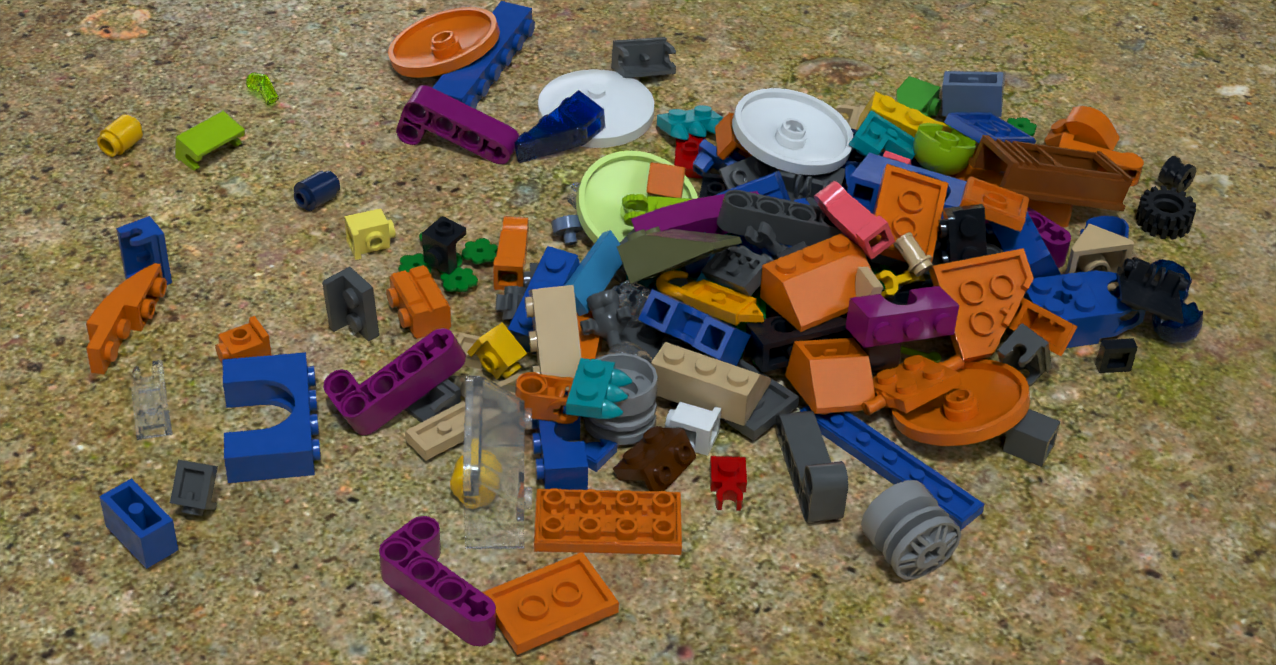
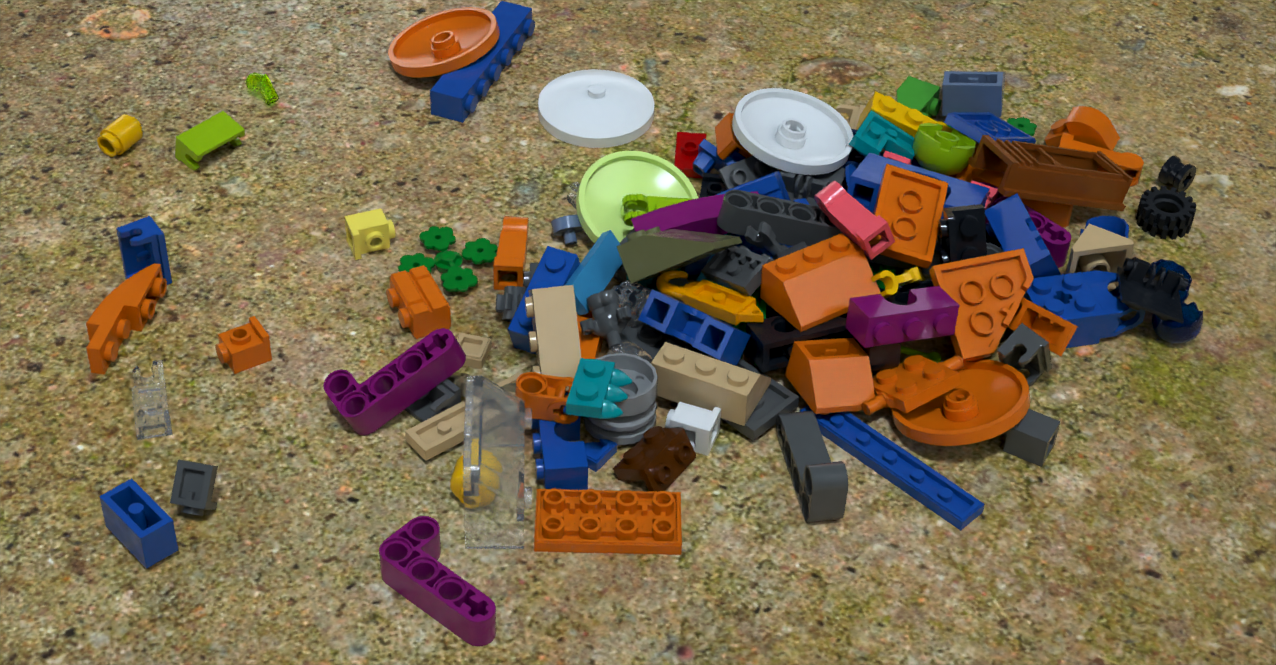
(281, 449): blue arch -> none
(316, 190): dark blue brick -> none
(351, 303): dark grey bracket -> none
(440, 244): black bracket -> none
(456, 122): magenta beam -> none
(499, 352): yellow brick -> none
(551, 602): orange plate -> none
(566, 127): clear blue slope -> none
(642, 57): dark grey hinge -> none
(665, 180): orange slope -> none
(694, 122): teal plate -> none
(728, 479): red plate -> none
(867, 283): tan tile -> none
(910, 529): light grey wheel -> none
(913, 254): tan pin -> none
(1000, 204): orange tile -> none
(1116, 355): black plate -> none

